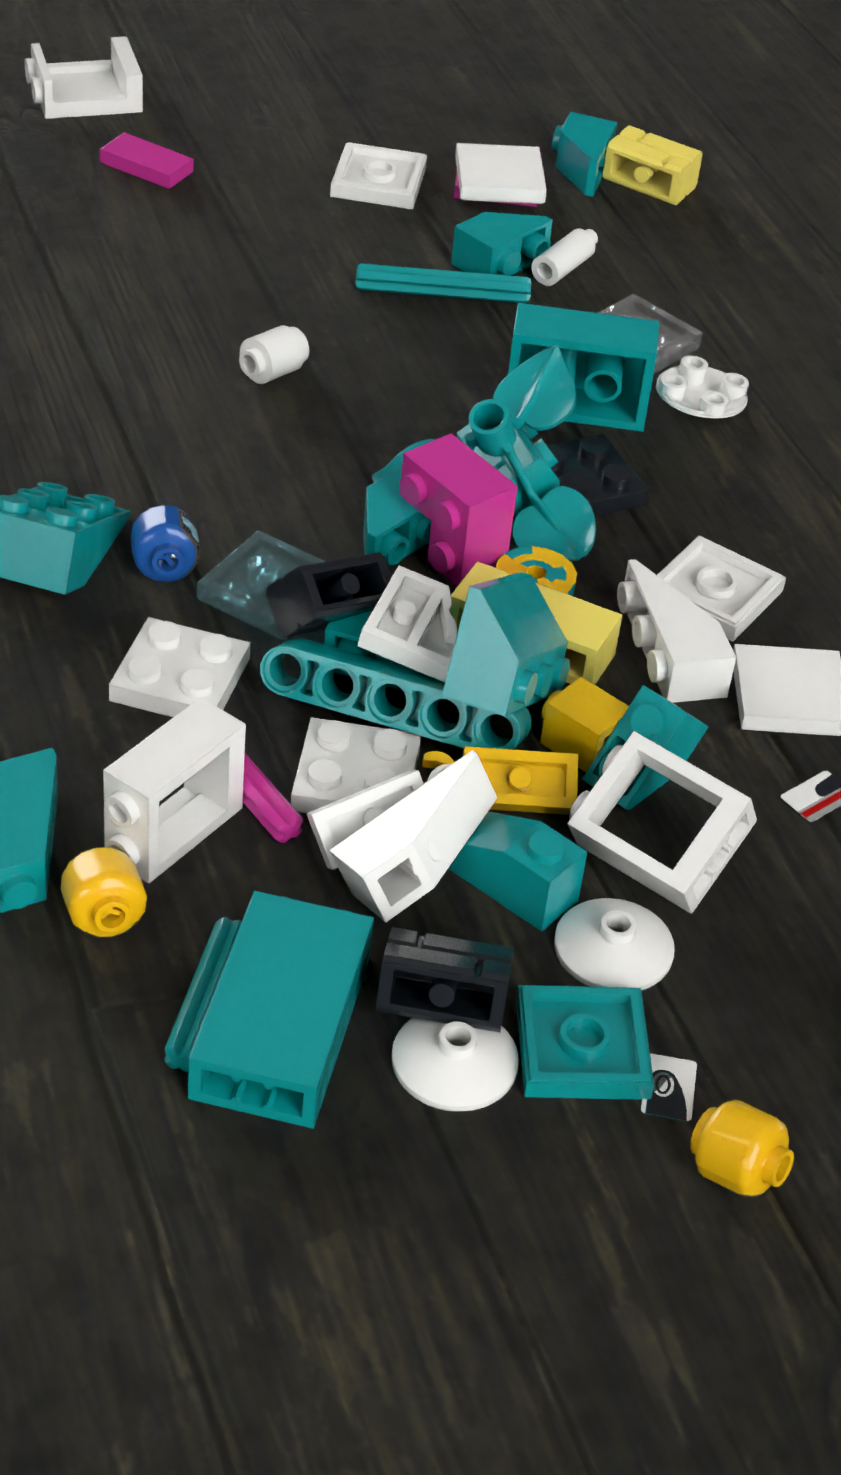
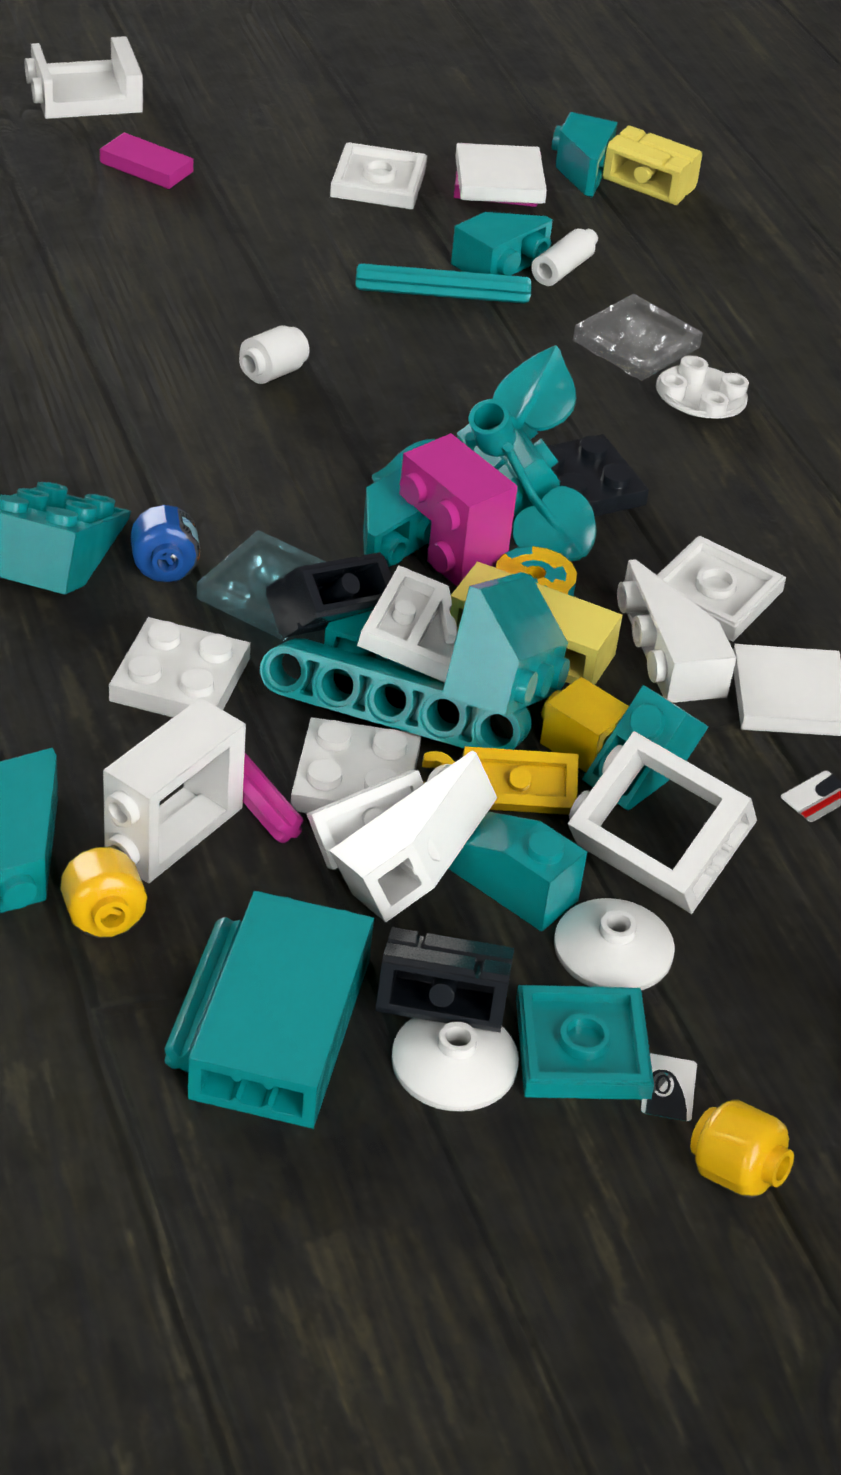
(605, 354): teal brick -> none

